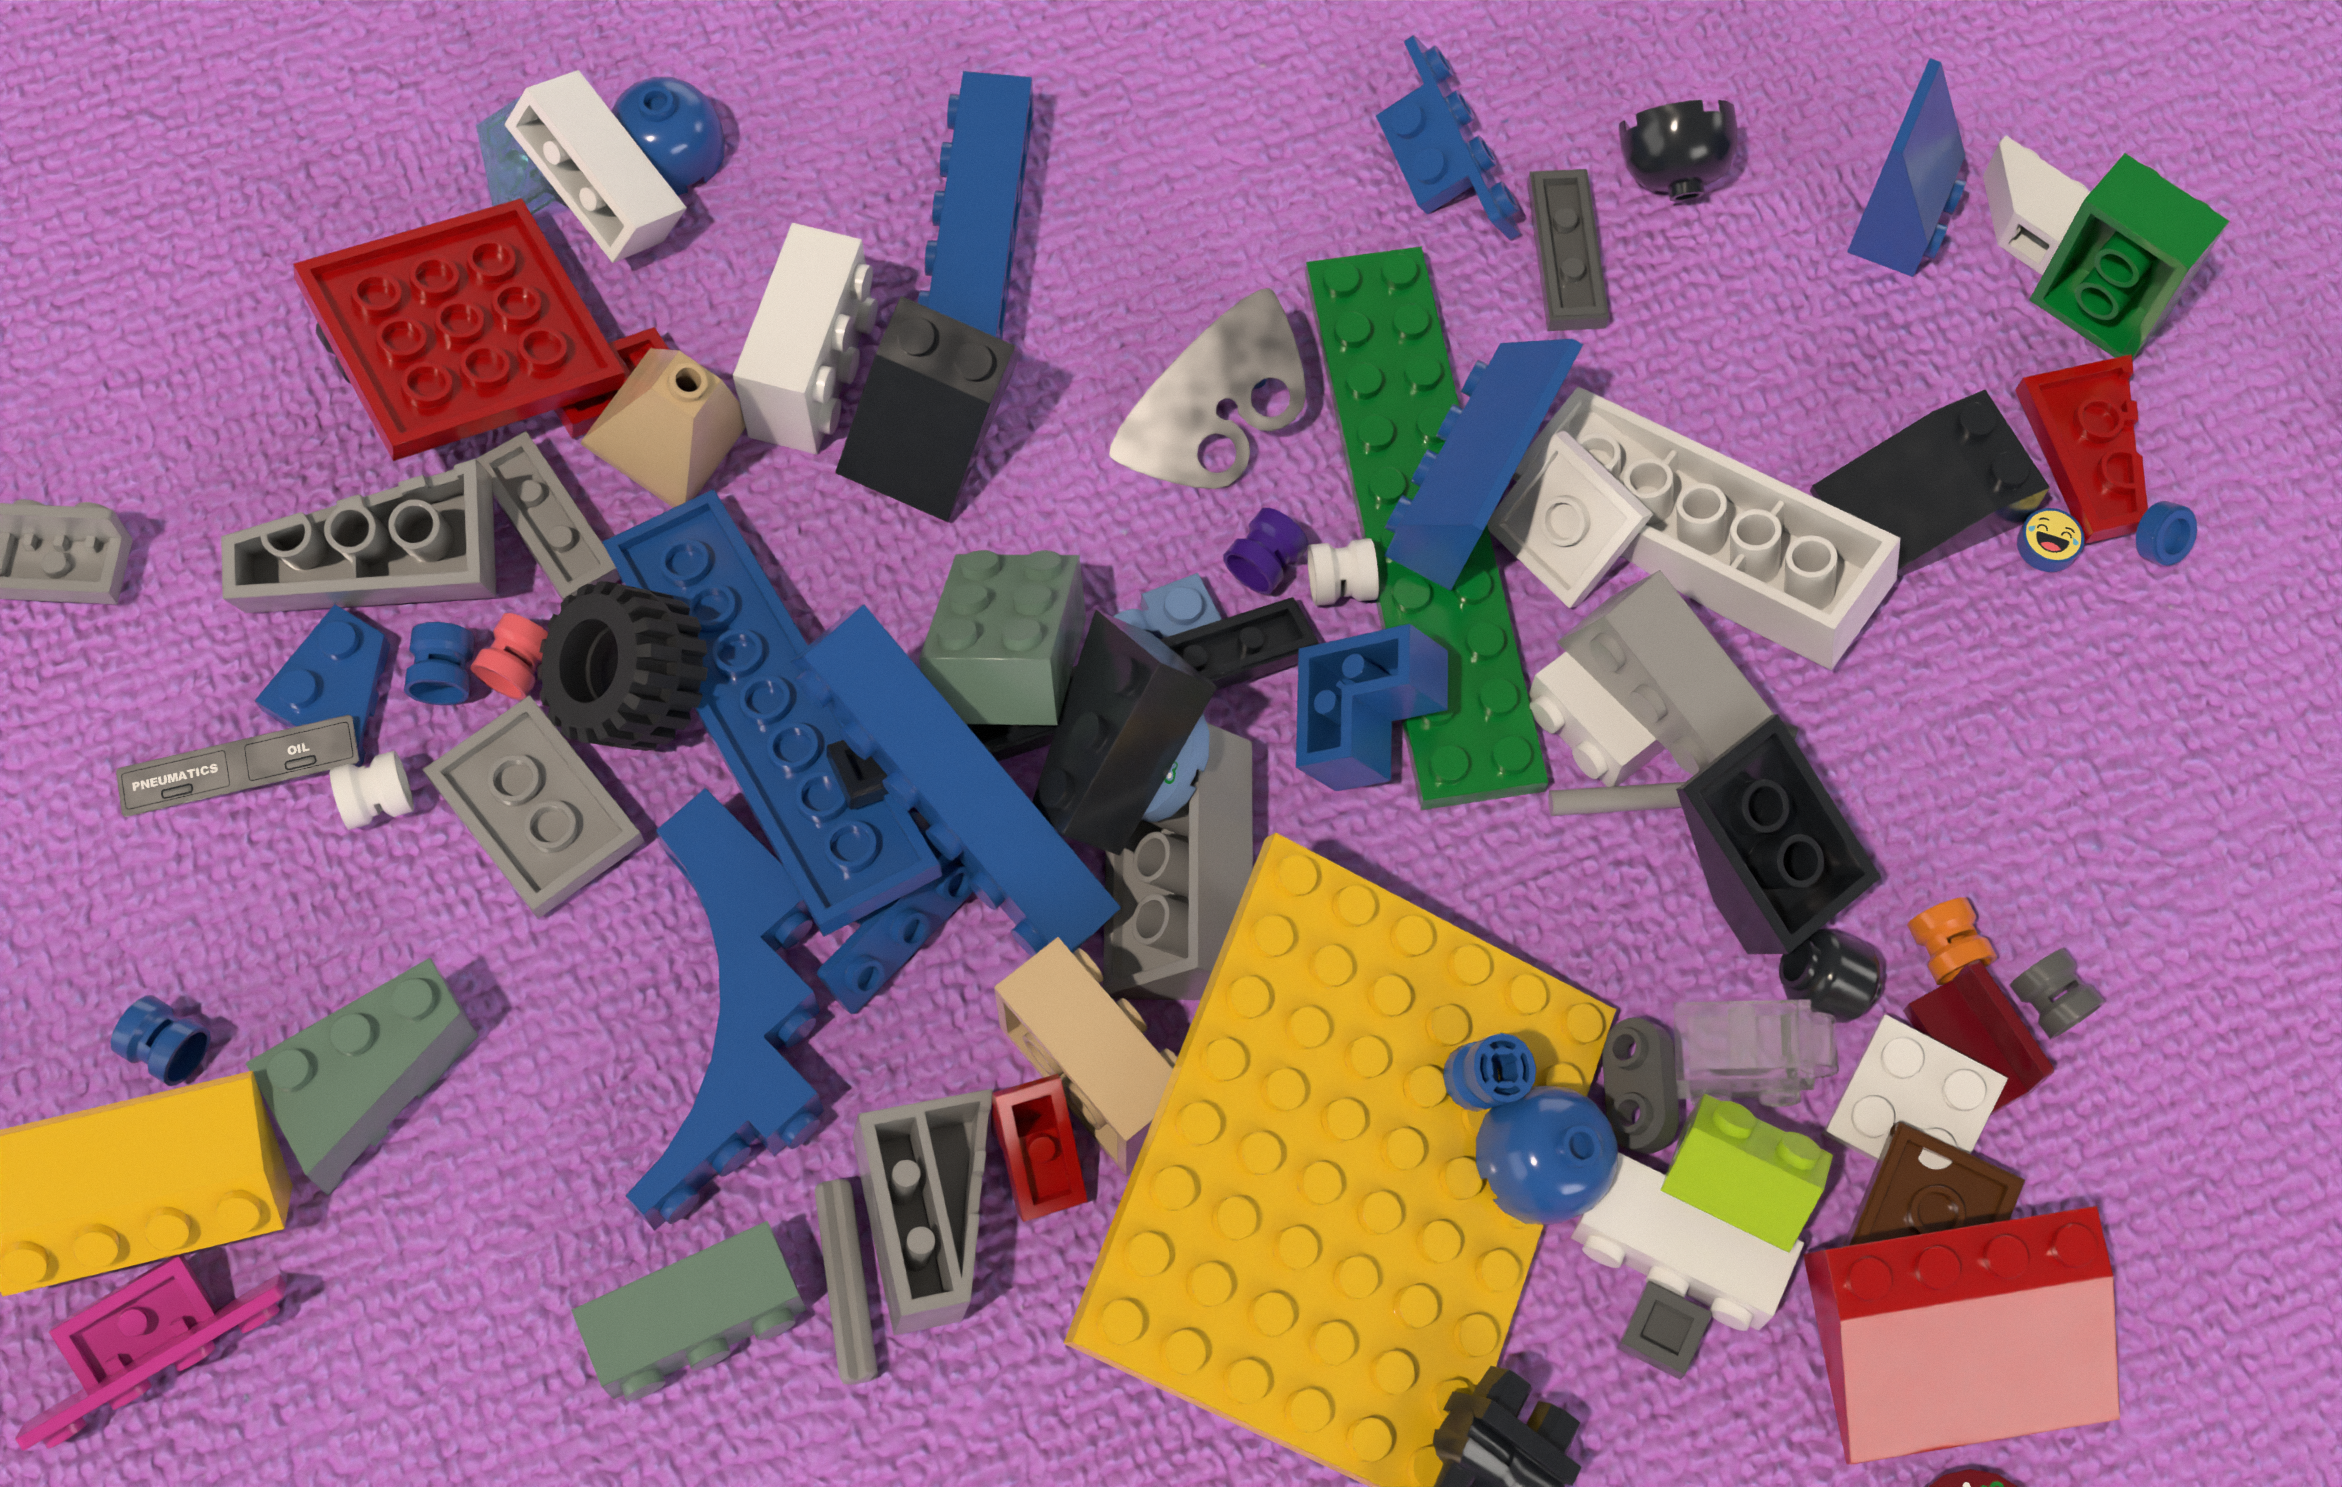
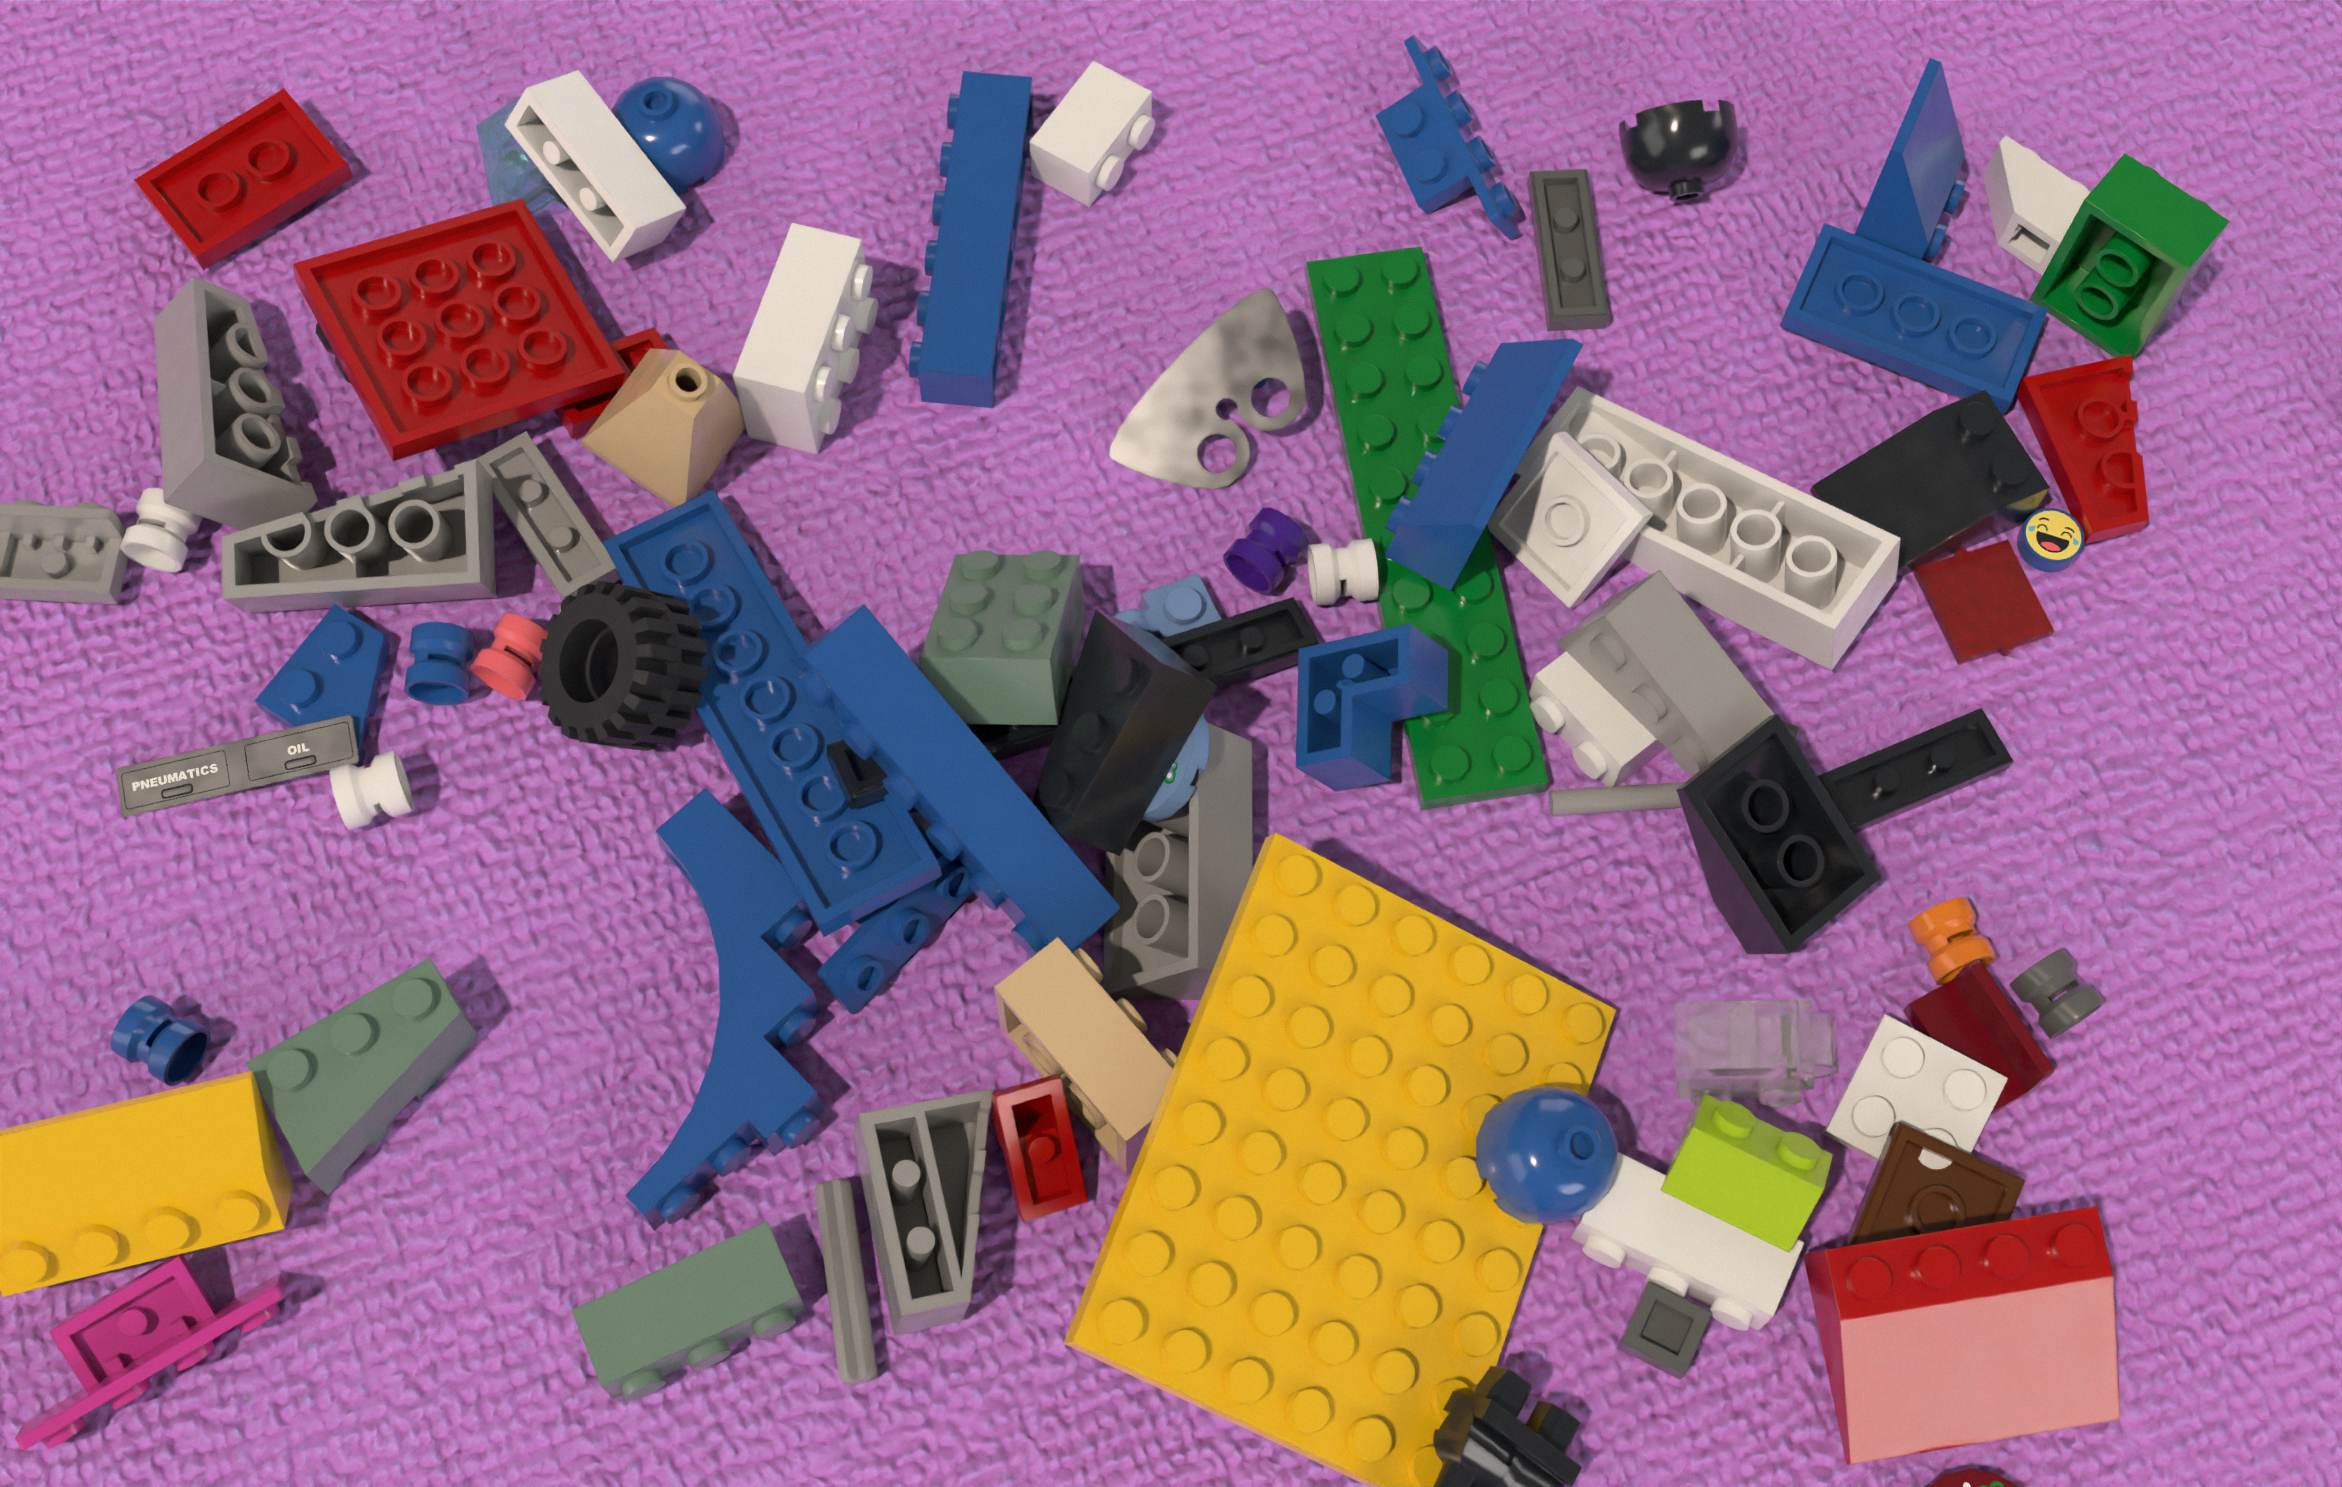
(159, 533): none -> white wheel
(221, 414): none -> light grey wedge
(243, 178): none -> red plate
(533, 806): light grey plate -> none
(926, 408): black slope -> none
(1092, 134): none -> white brick
(1473, 1072): blue wheel -> none
(1640, 1081): dark grey plate -> none
(1833, 973): black head -> none
(1913, 317): none -> blue plate
(1916, 770): none -> black tile
(1983, 602): none -> clear red piece
(2166, 533): blue tile -> none

